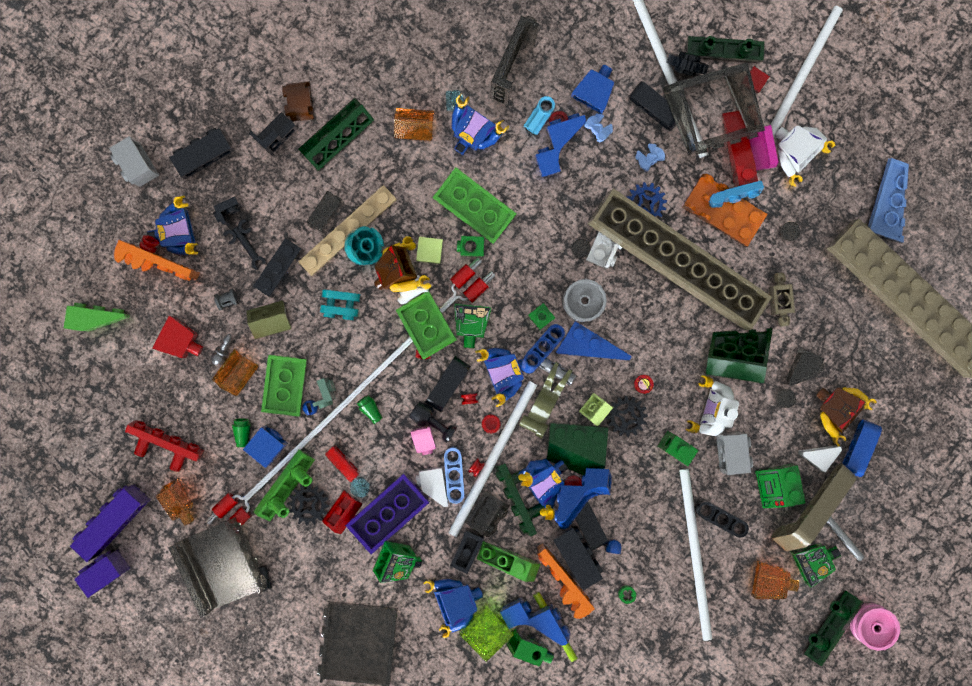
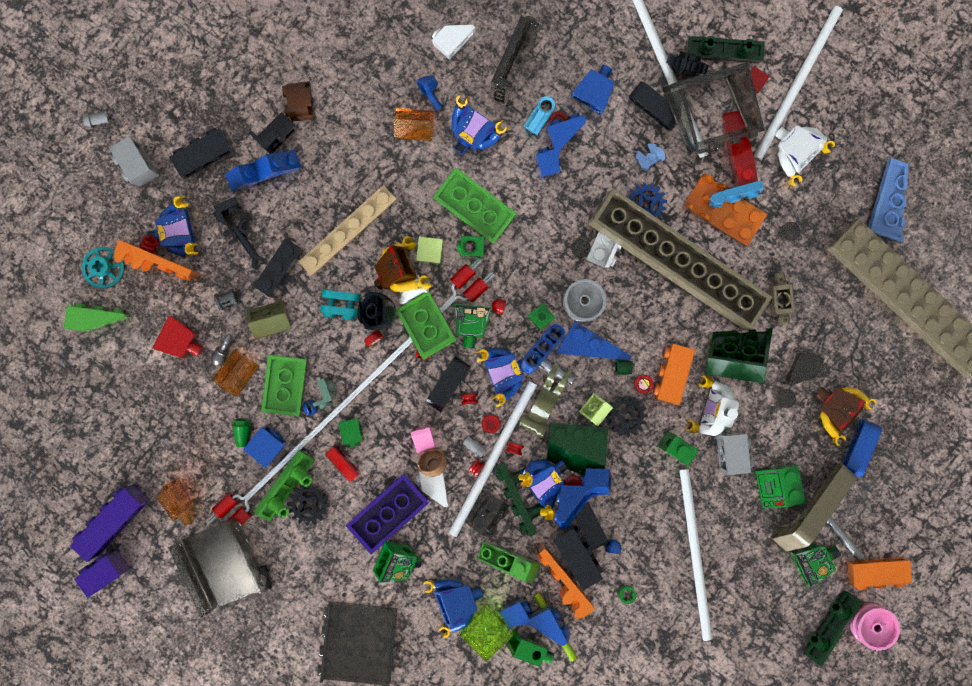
(96, 118): none -> light grey pin
(101, 267): none -> teal wheel
(158, 437): red plate -> none
(264, 168): none -> blue arch
(325, 211): clear smoke panel -> none
(342, 512): red slope -> none
(344, 118): dark green fence -> none
(351, 432): none -> green brick
(359, 487): clear light blue plate -> none
(364, 245): teal cylinder -> none
(369, 408): green cone -> none
(373, 338): none -> red tile
(376, 311): none -> black cylinder
(423, 414): black piece -> none
(427, 86): none -> blue bar
(432, 462): none -> medium nougat hair
(450, 483): light blue beam -> none
(451, 99): clear light blue plate -> none
(452, 38): none -> white slope
(466, 550): black brick -> none
(475, 446): none -> light grey pin
(498, 306): none -> red hinge
(514, 448): none -> red bush
(594, 124): light blue piece -> none
(623, 367): none -> dark green hose
(674, 373): none -> orange brick
(730, 520): black beam -> none
(764, 150): dark pink panel -> none
(772, 582): clear orange torso -> none
(821, 457): white slope -> none
(879, 573): none -> orange brick

